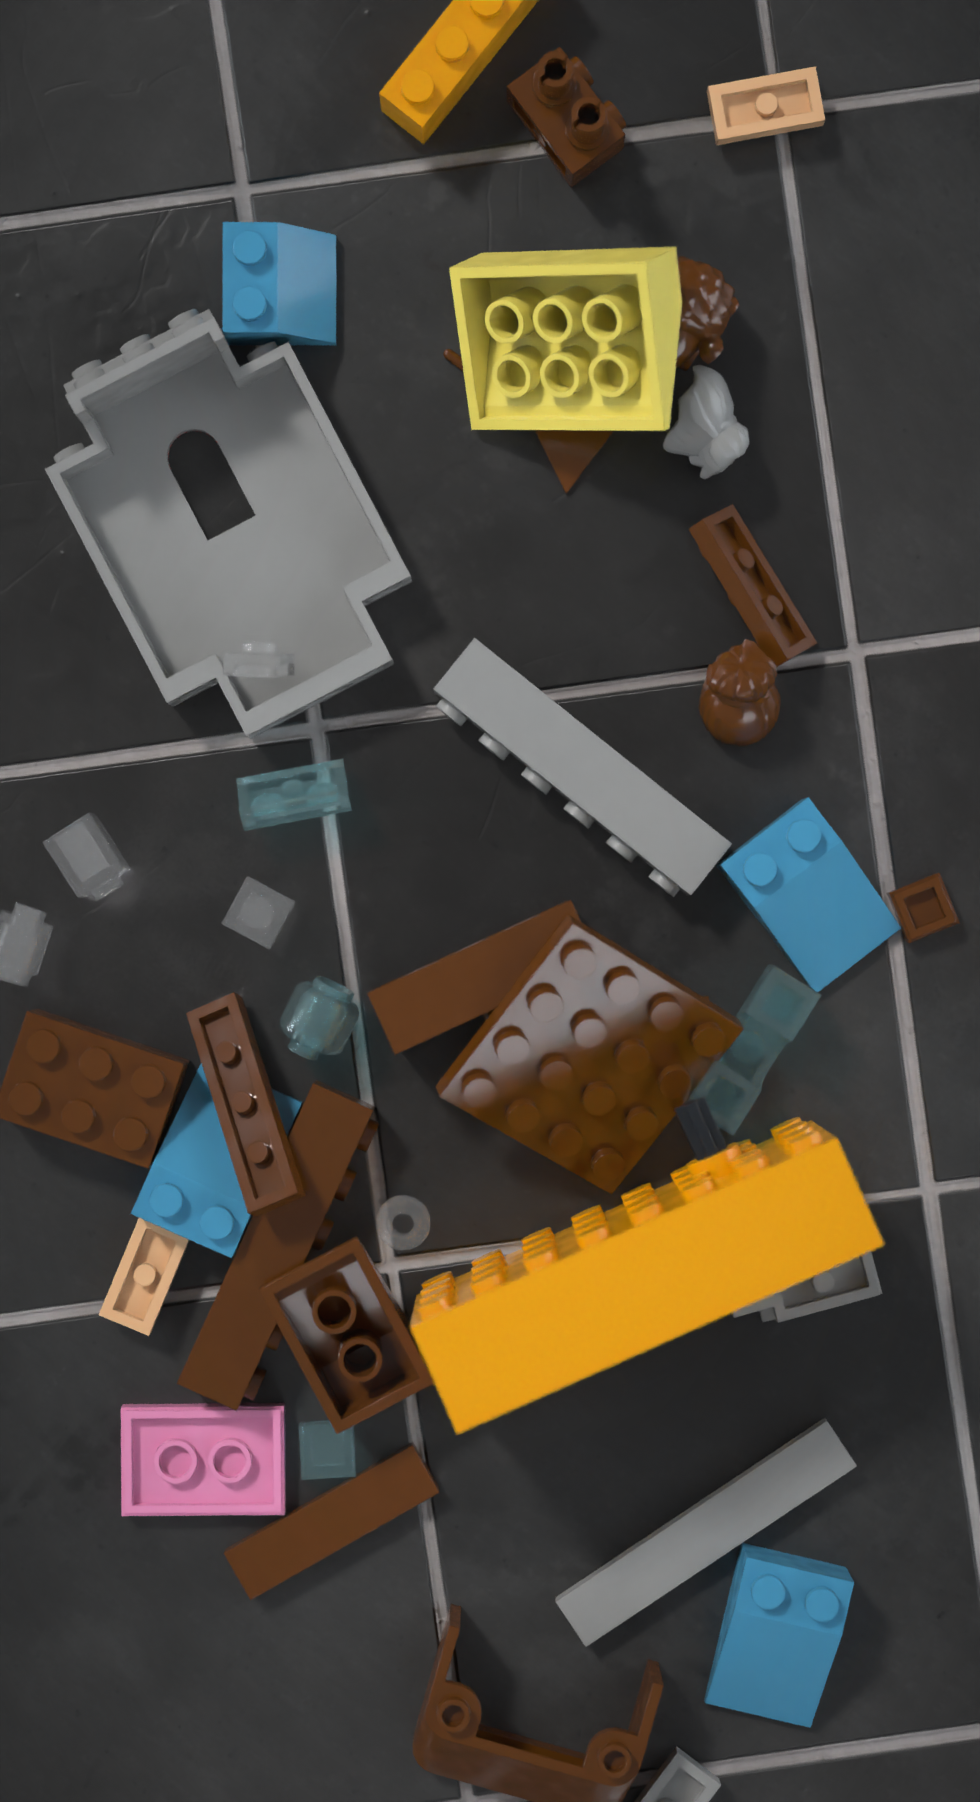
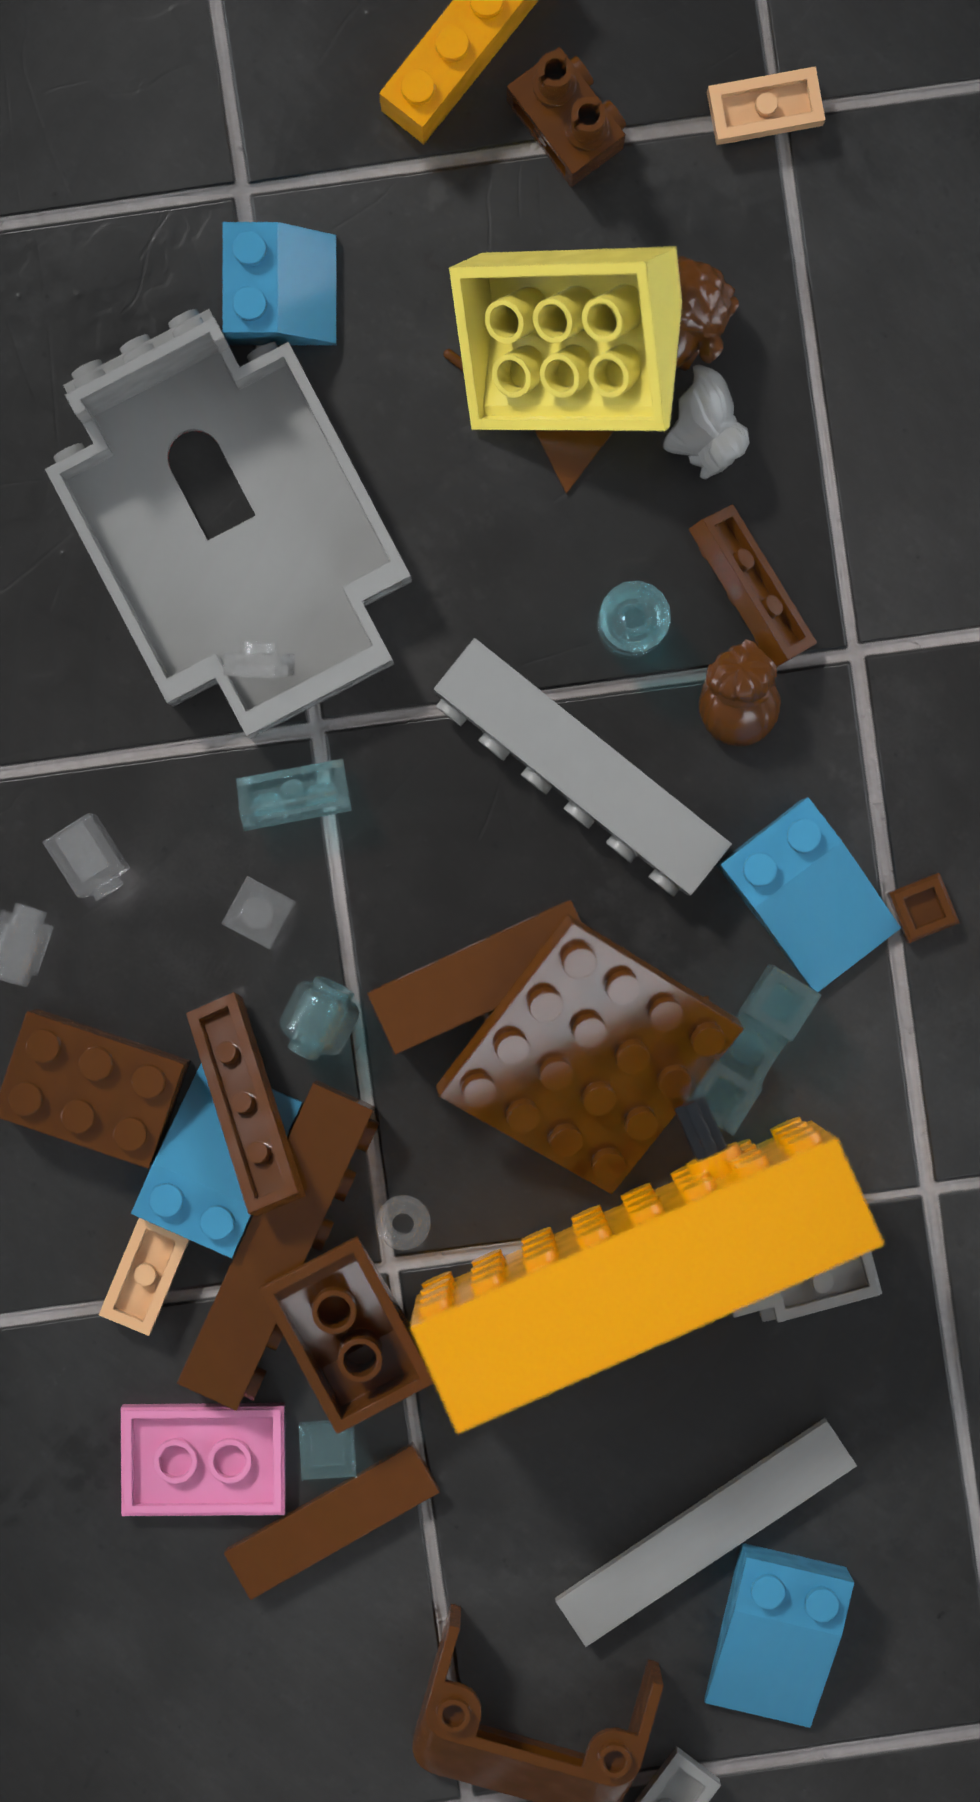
(633, 619): none -> clear light blue wheel

